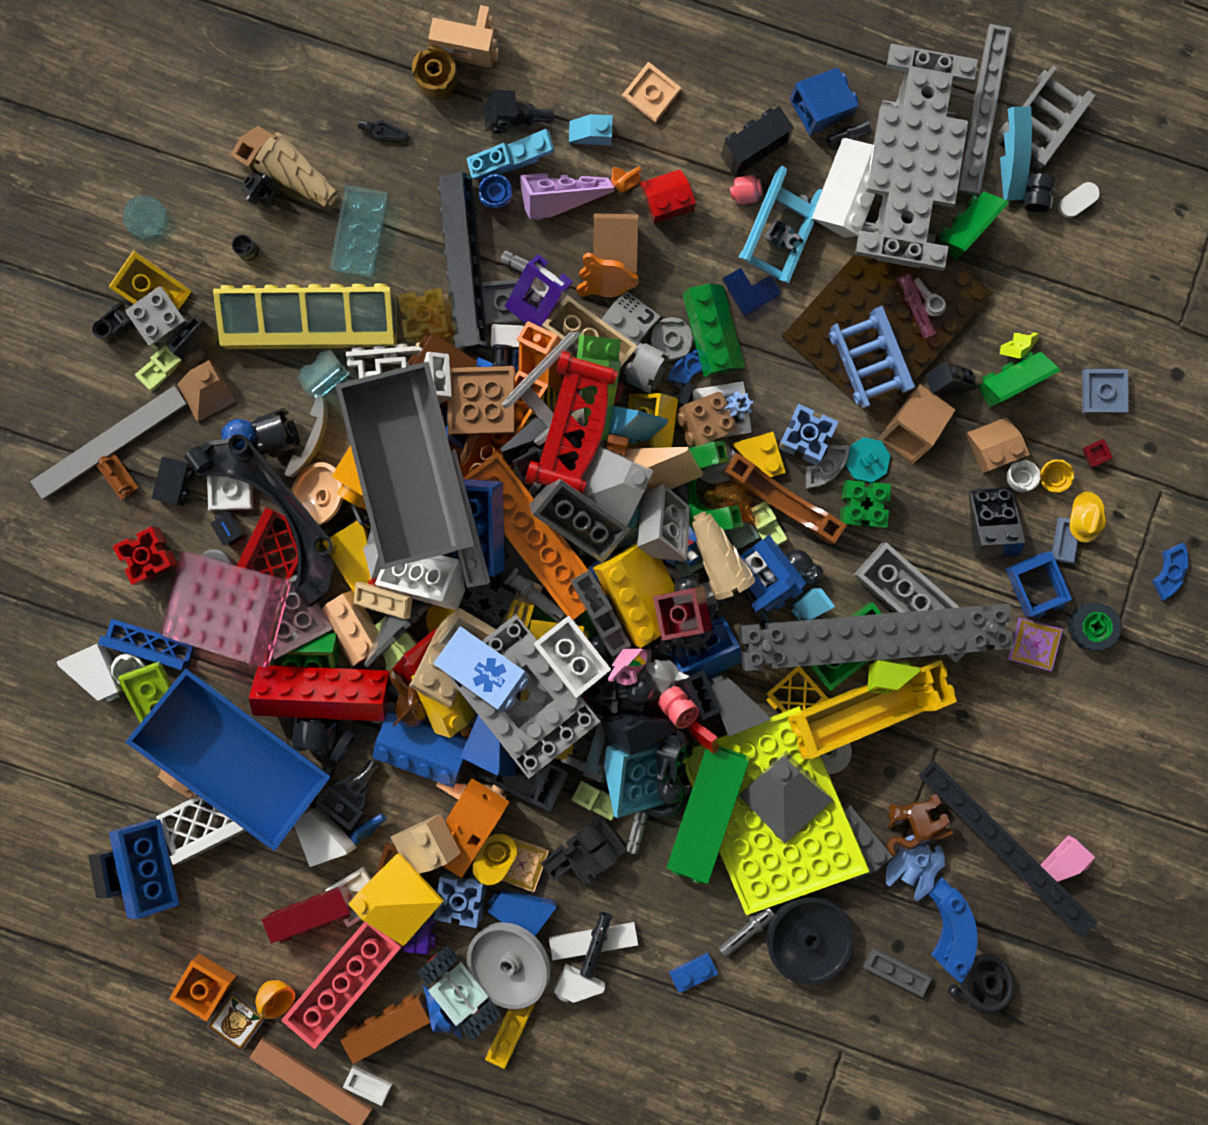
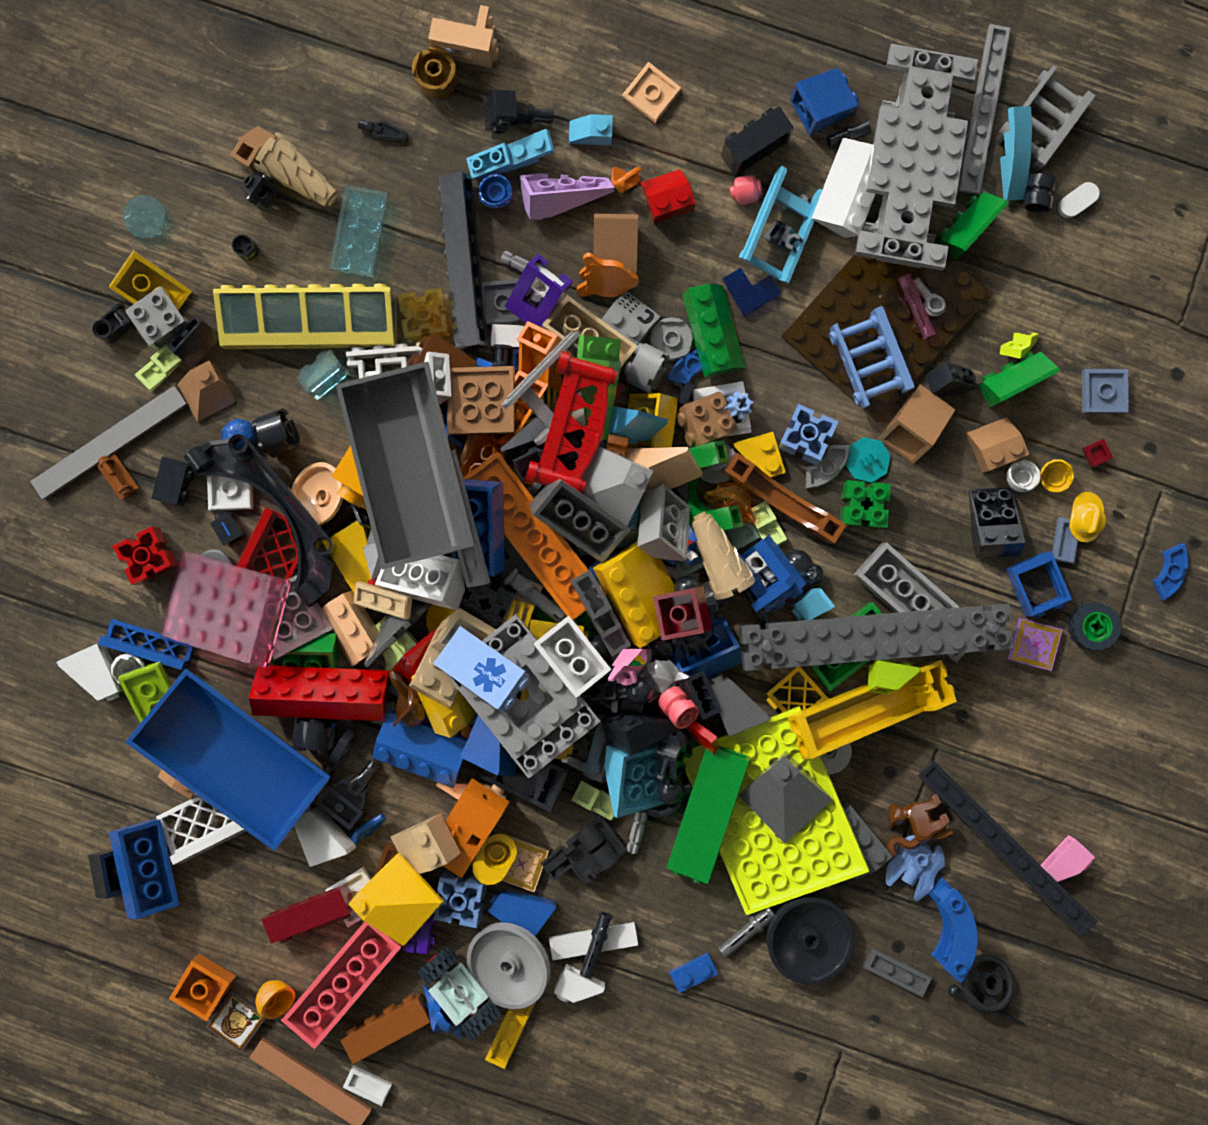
(319, 411): light grey slope -> none

